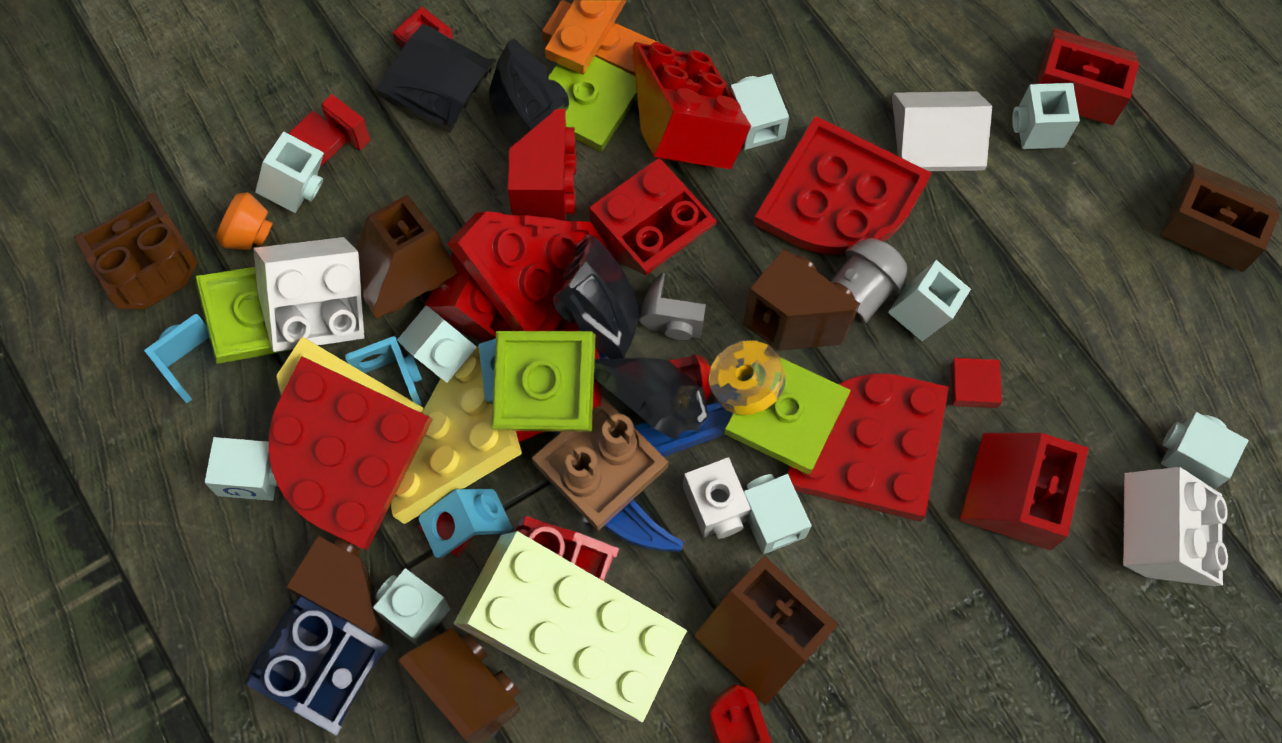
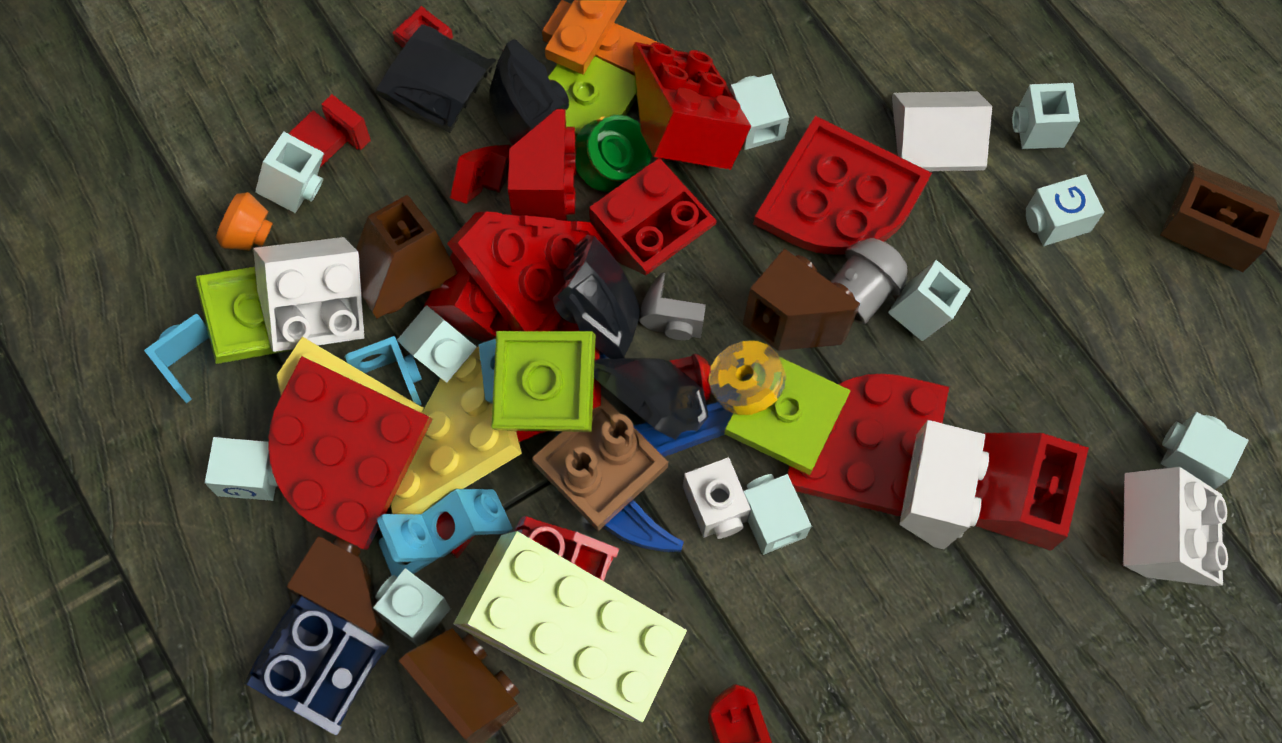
(138, 255): reddish brown slope -> none
(406, 540): none -> medium azure bracket
(480, 169): none -> red slope
(610, 152): none -> green piece
(765, 630): reddish brown slope -> none
(943, 483): none -> white slope
(976, 382): red tile -> none
(1063, 210): none -> light aqua brick
(1100, 73): red slope -> none

